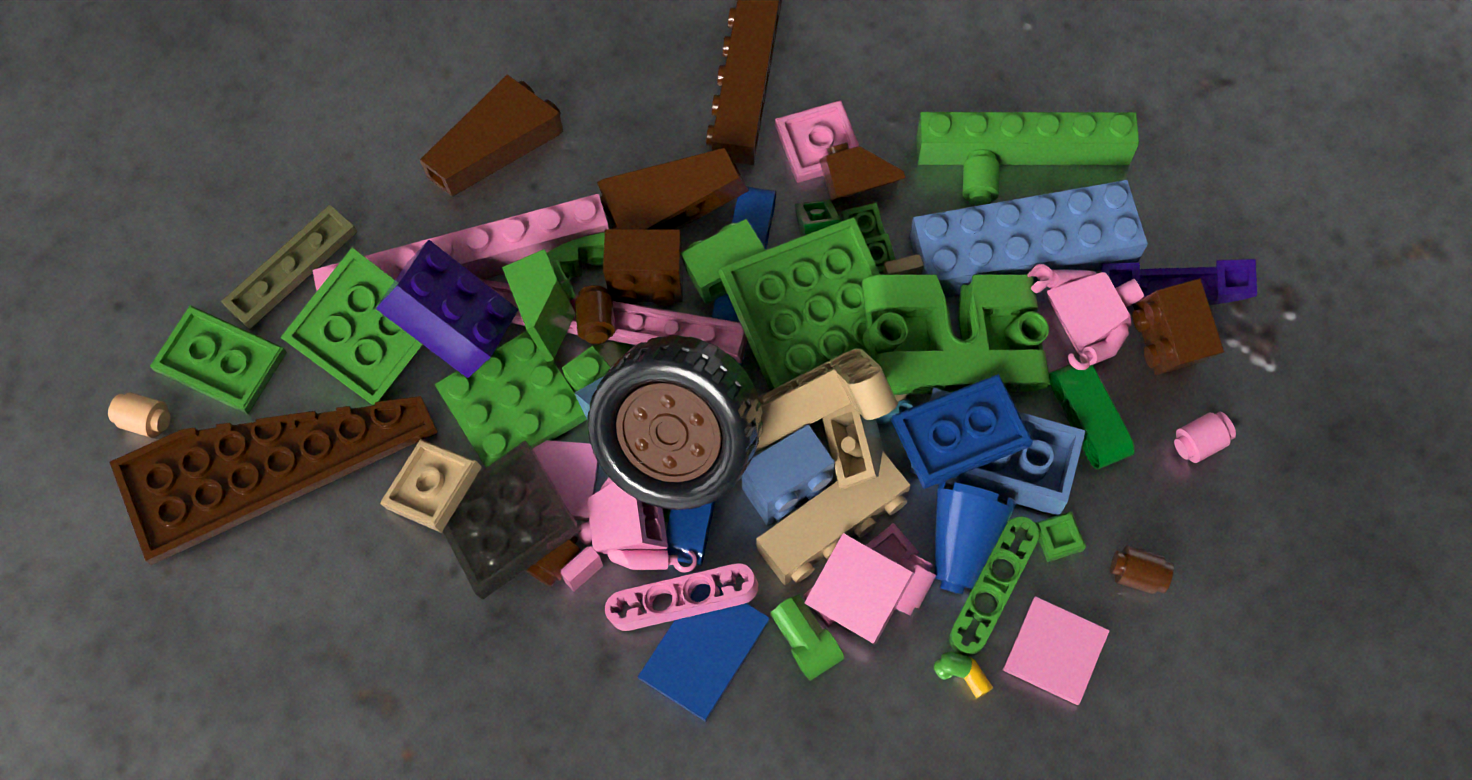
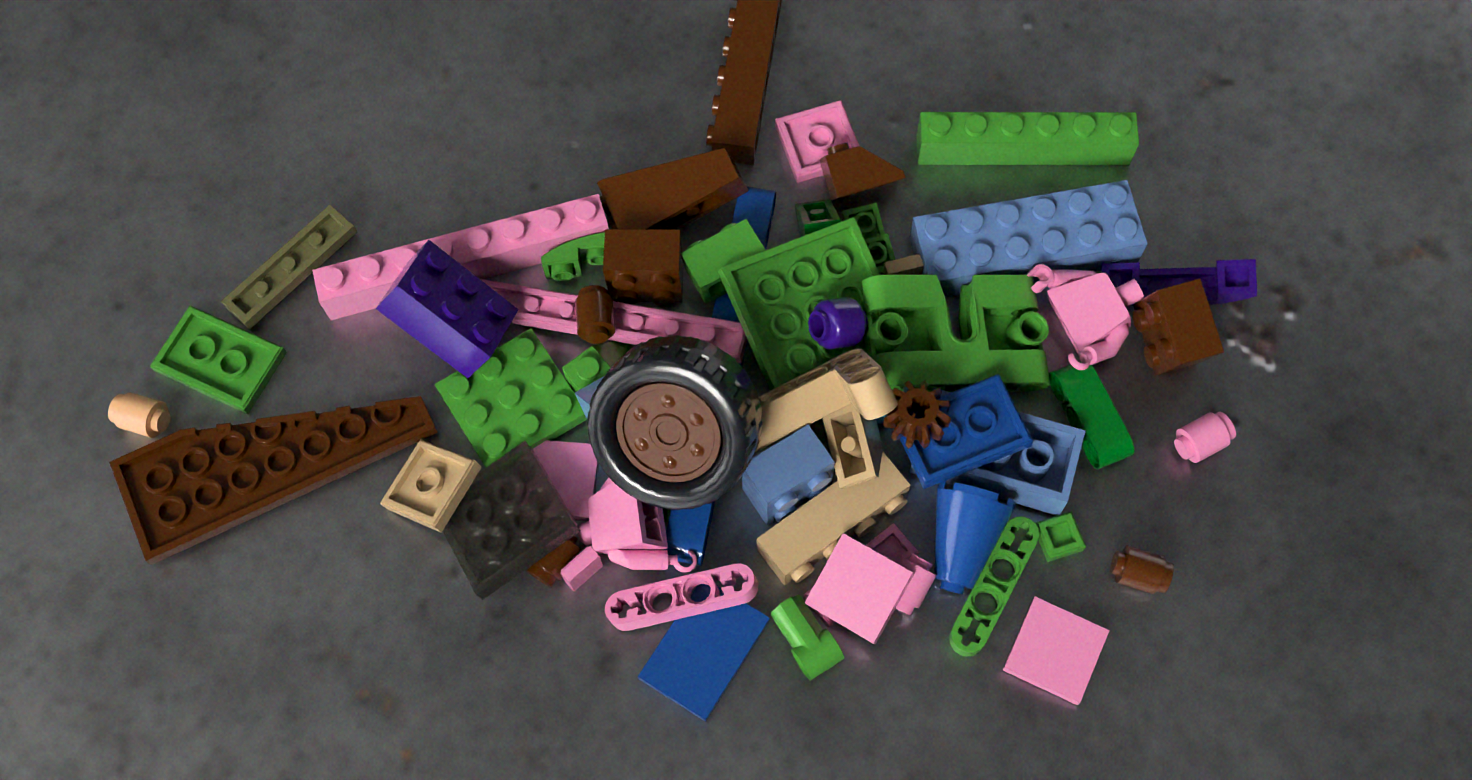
(348, 334): bright green plate -> none
(491, 136): reddish brown slope -> none
(542, 299): bright green slope -> none
(838, 323): none -> dark purple head
(924, 402): none -> reddish brown gear
(963, 667): arm -> none
(981, 177): bright green brick -> none

